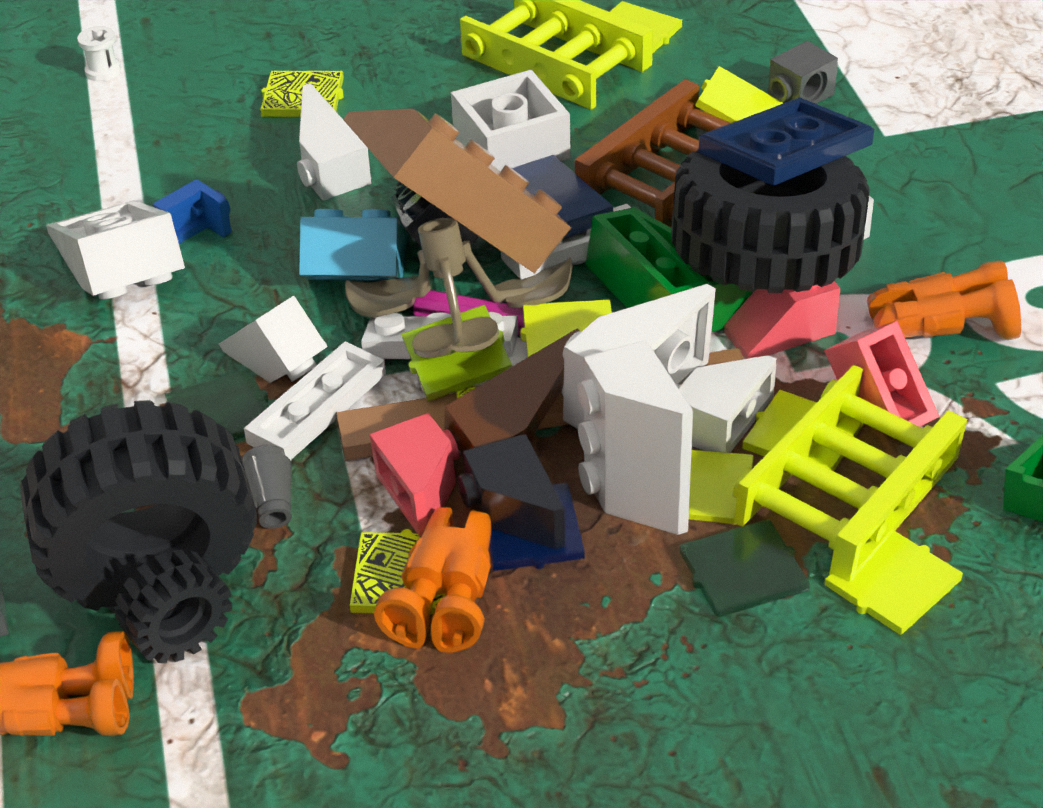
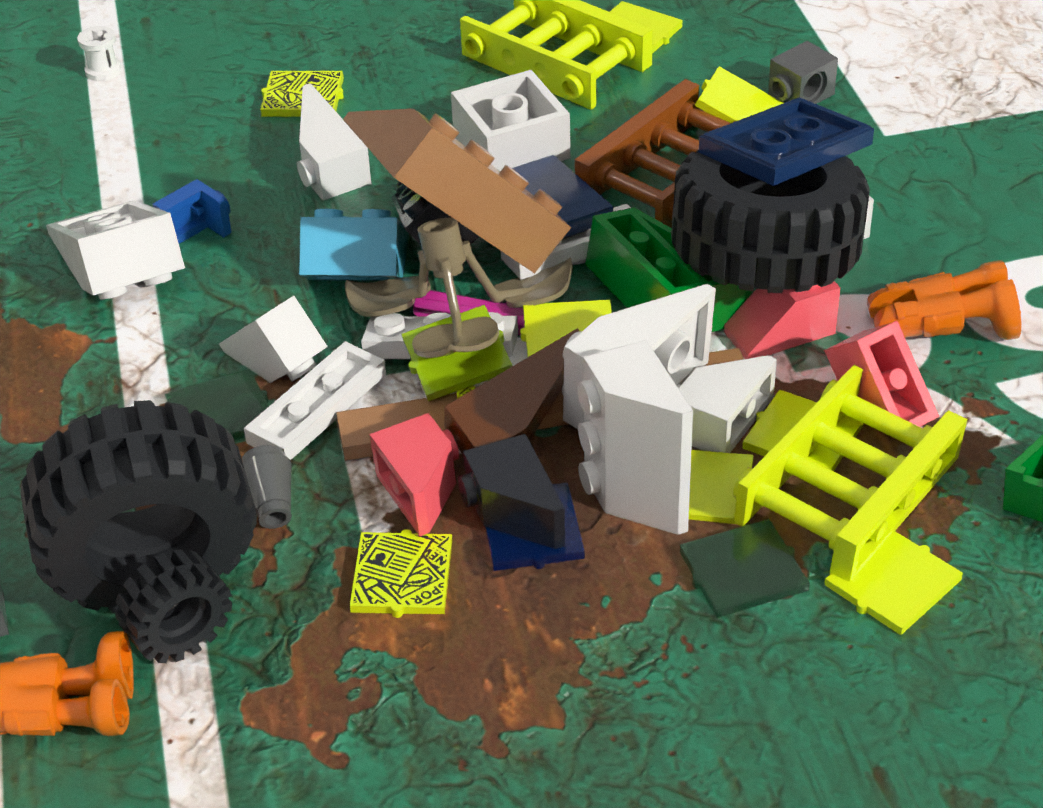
(446, 563): orange piece -> none

